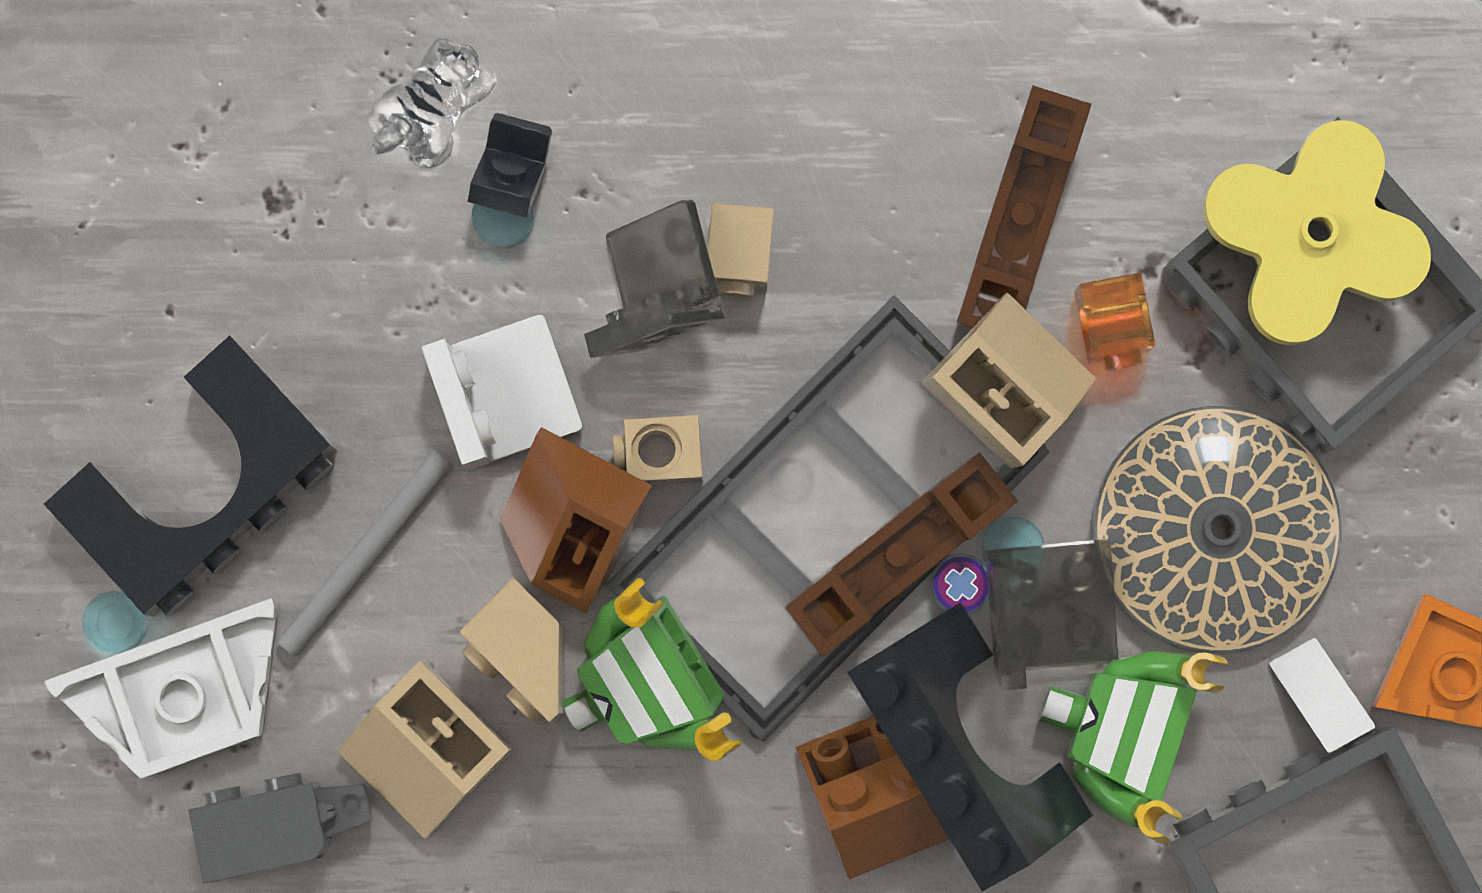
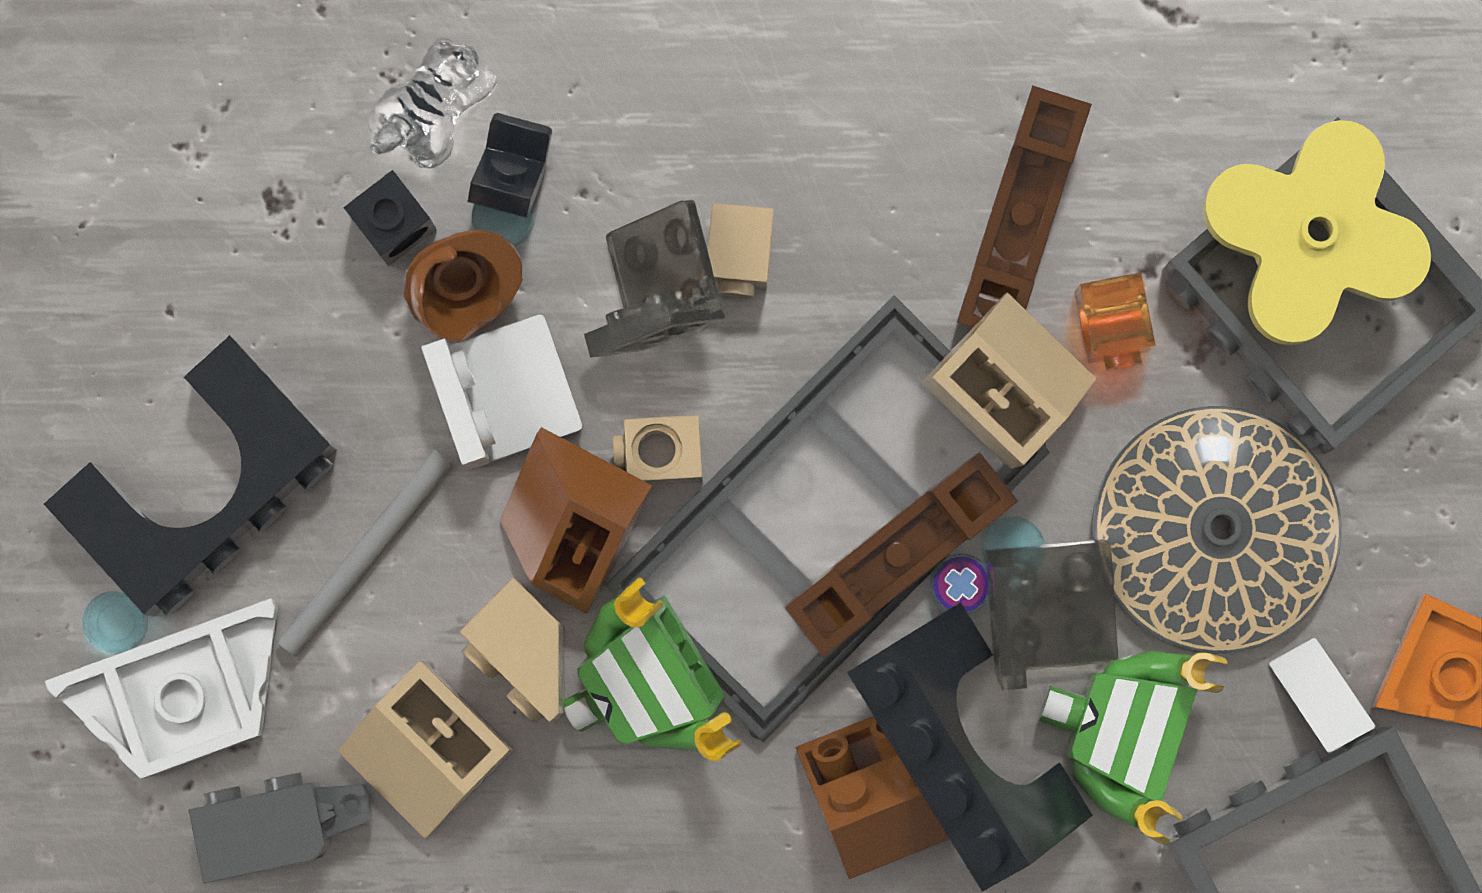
(390, 218): none -> black brick
(462, 283): none -> dark orange piece

